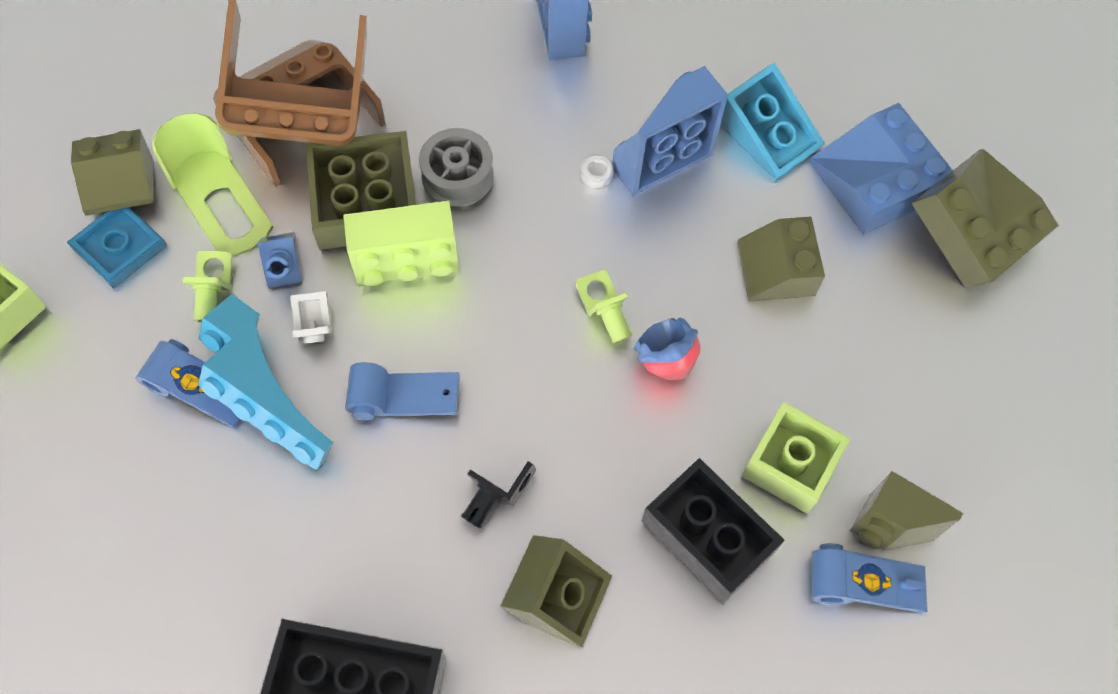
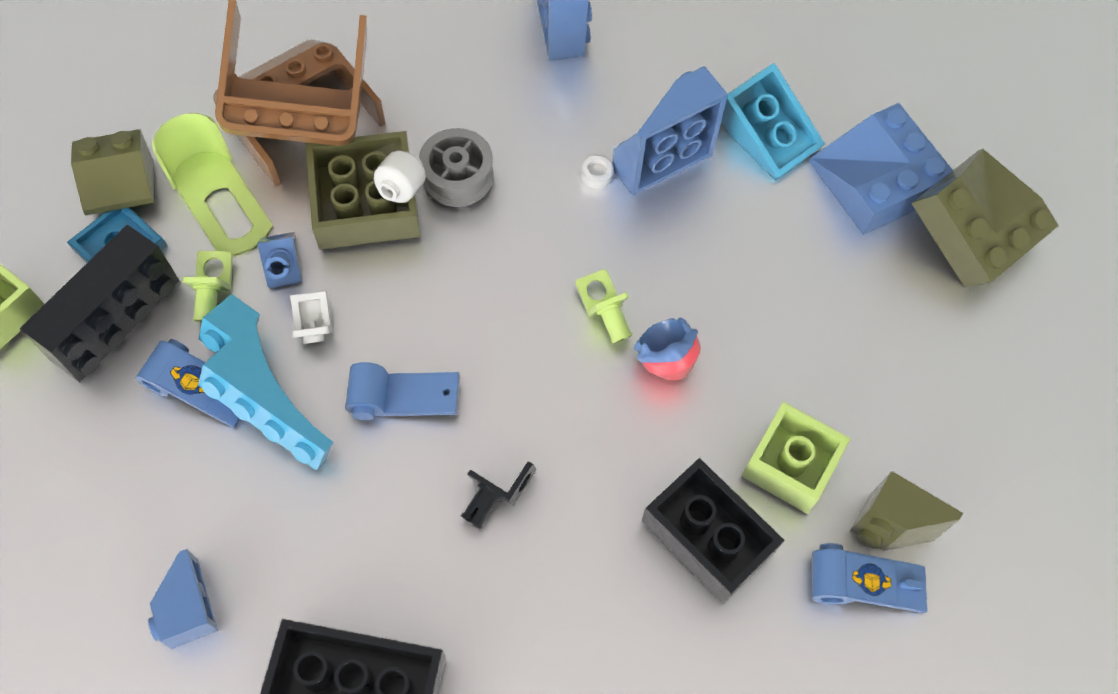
(101, 303): none -> black brick
(182, 604): none -> medium blue slope
(399, 176): none -> white head
(401, 243): yellowish green brick -> none
(557, 589): olive slope -> none
(781, 260): olive slope -> none

